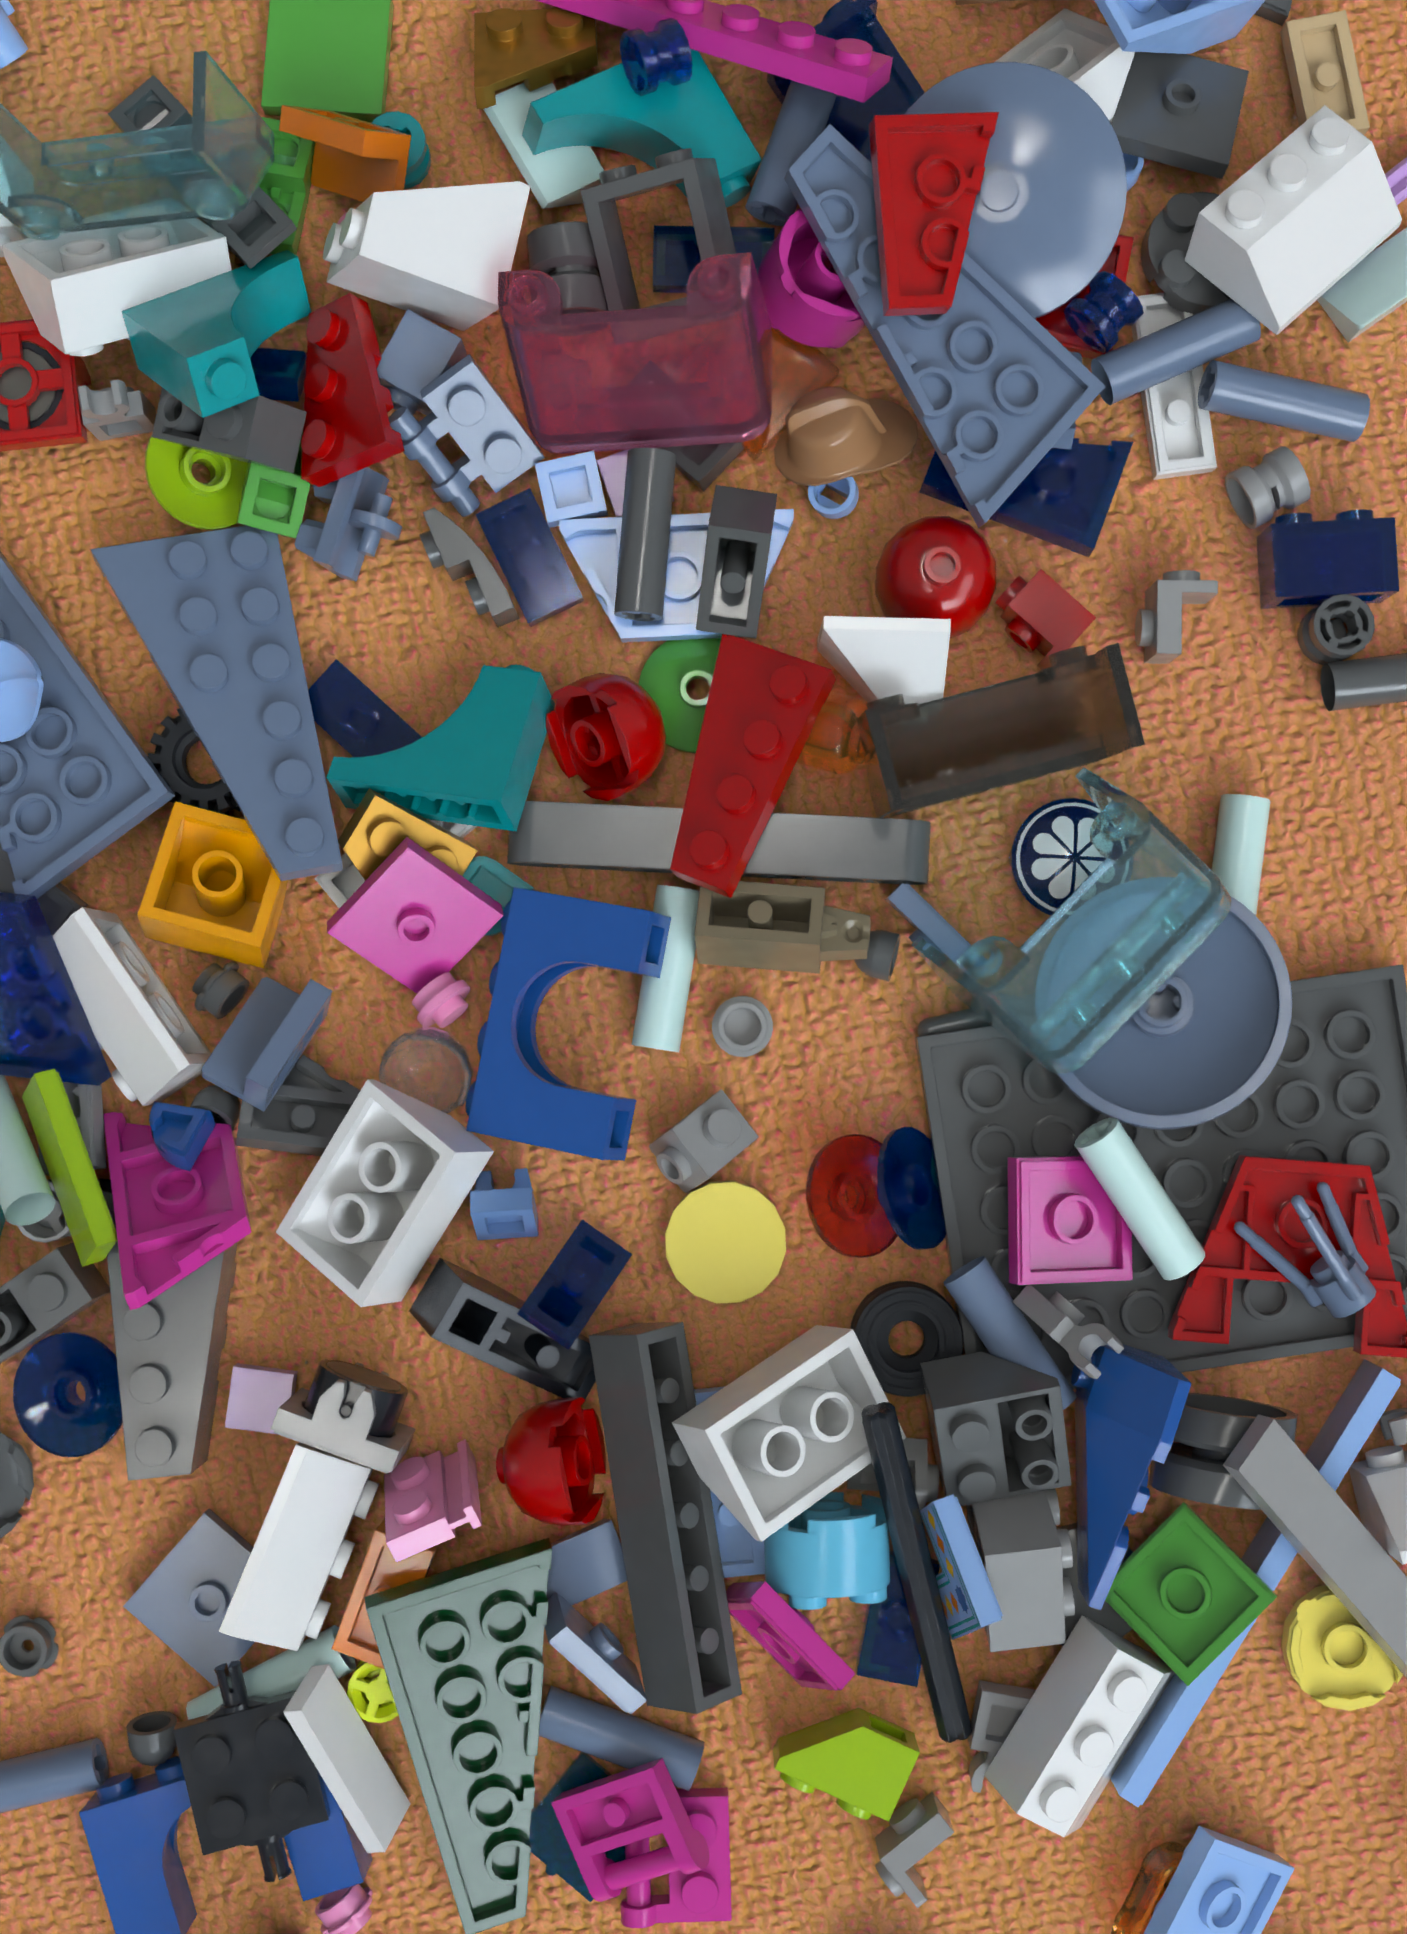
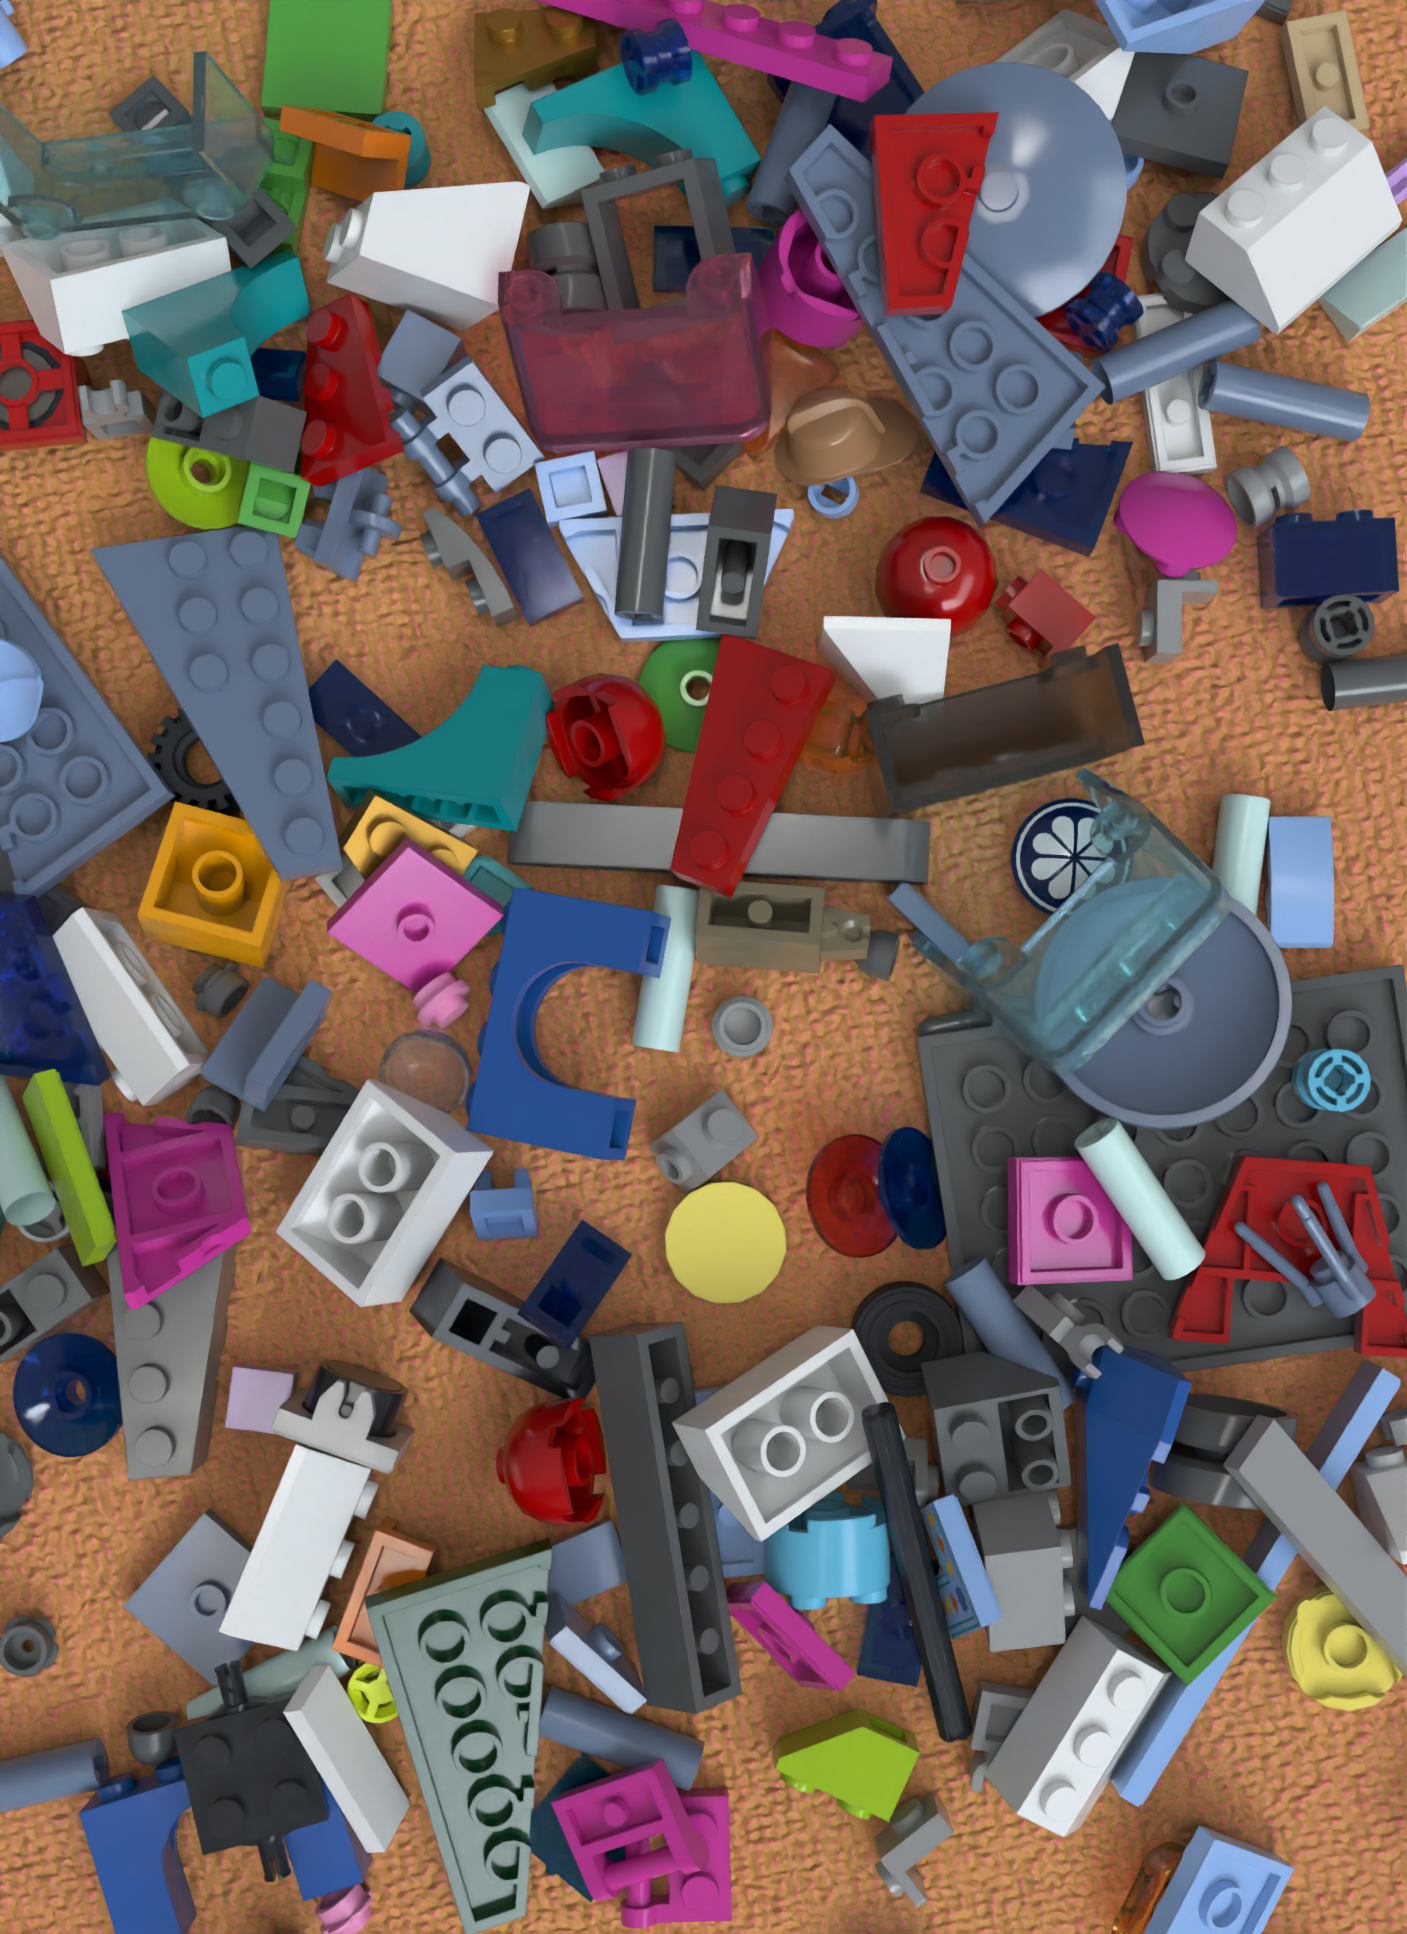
(180, 1132): blue tile -> none
(429, 1500): bright pink plate -> none
(1176, 521): none -> dark pink dish
(1300, 881): none -> light blue slope
(1316, 1079): none -> medium azure wheel

